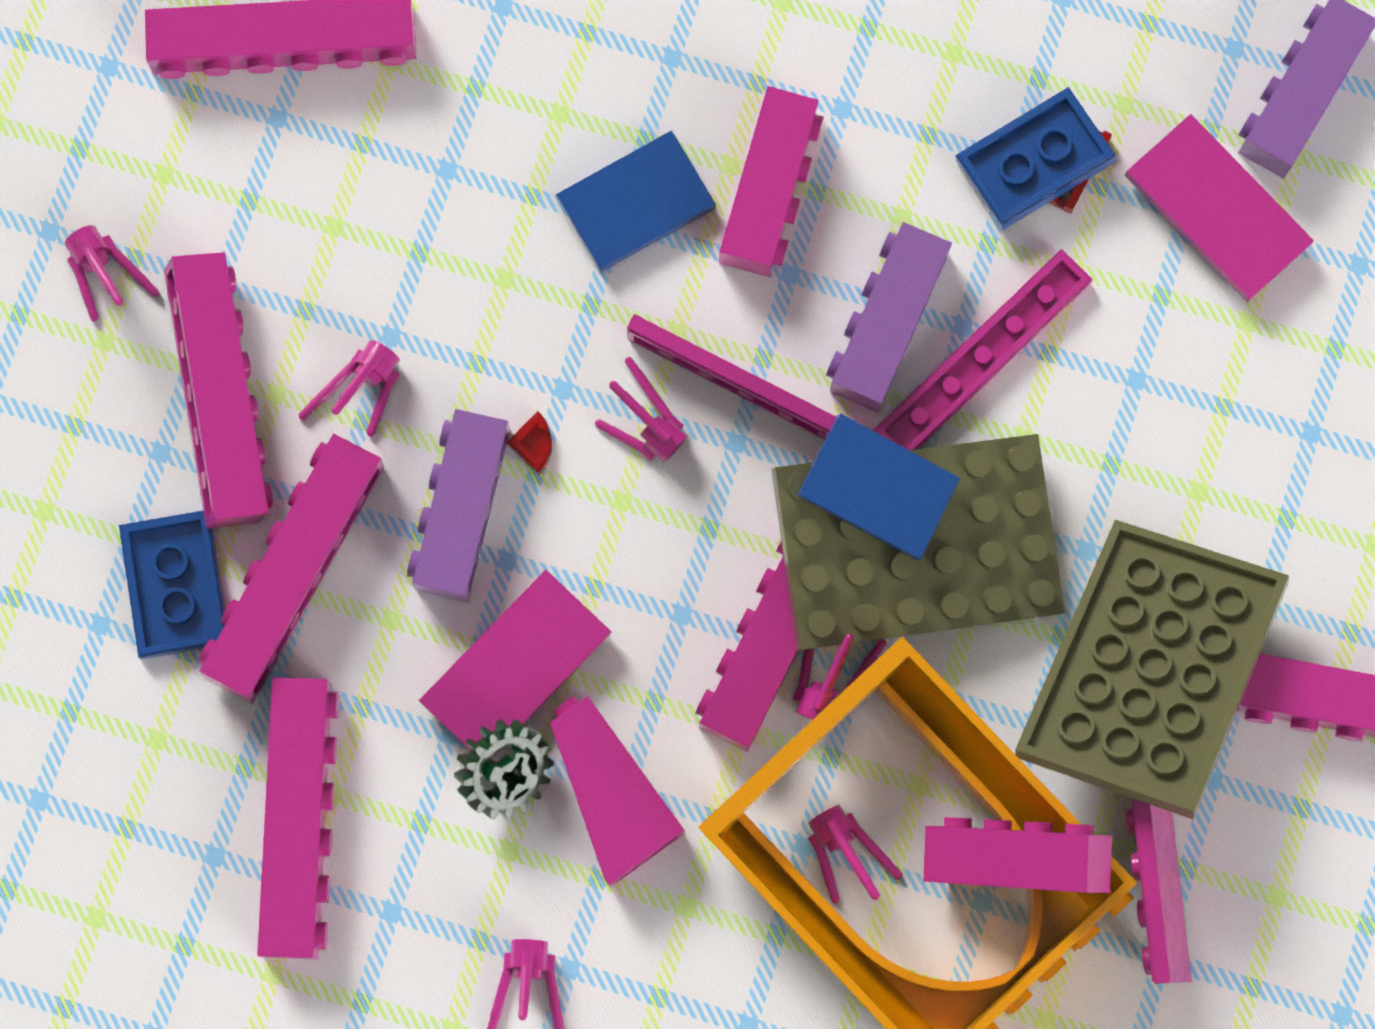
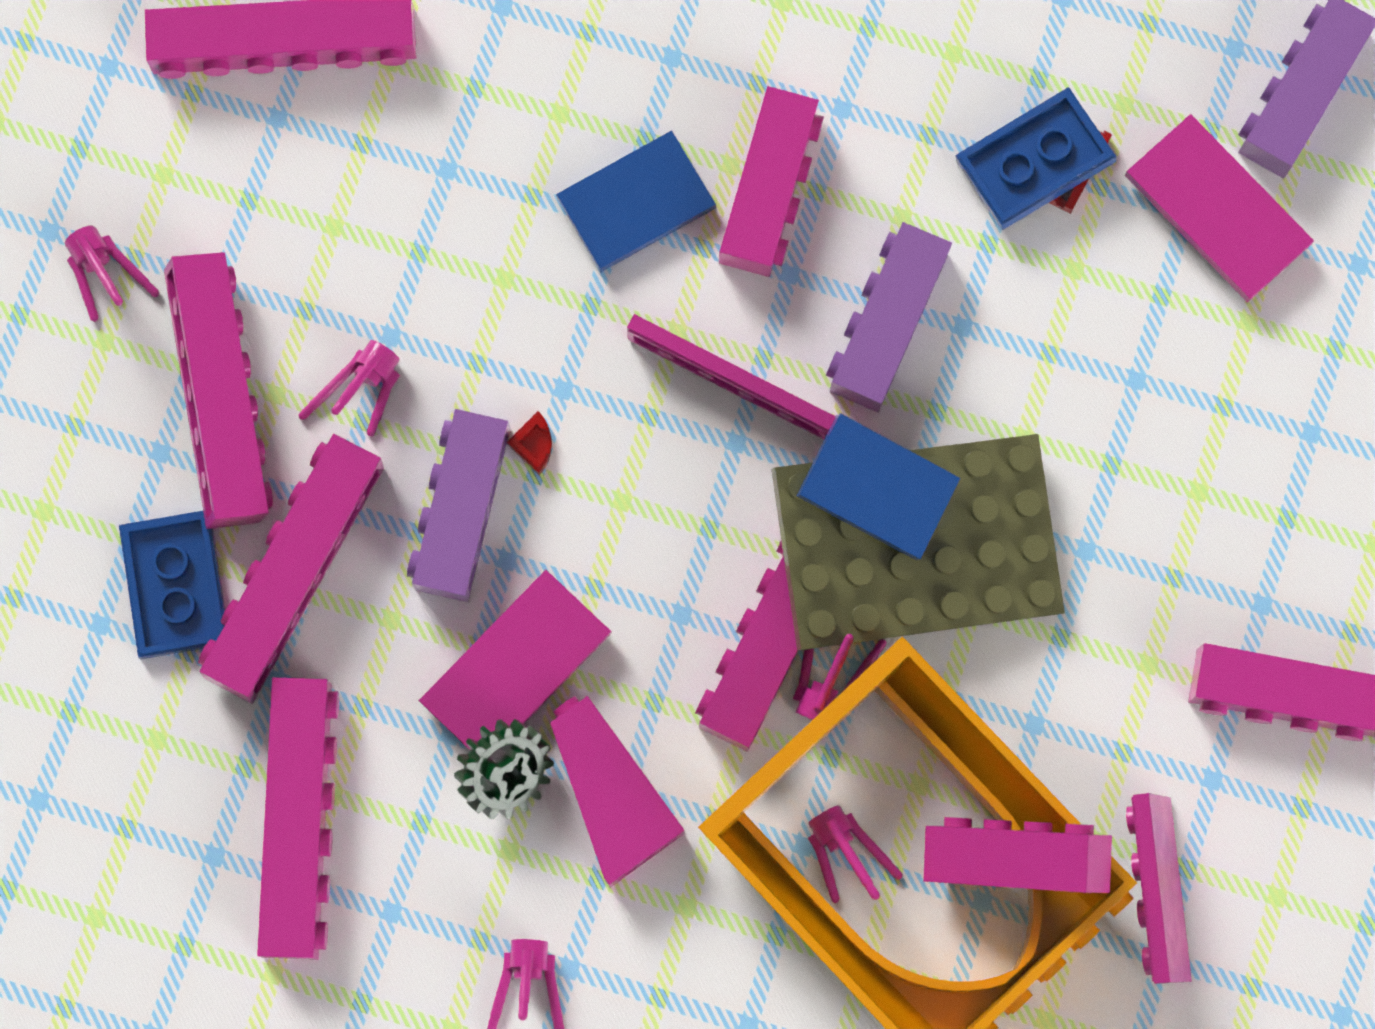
(661, 436): dark pink plant -> none
(985, 353): dark pink tile -> none
(1153, 668): olive plate -> none

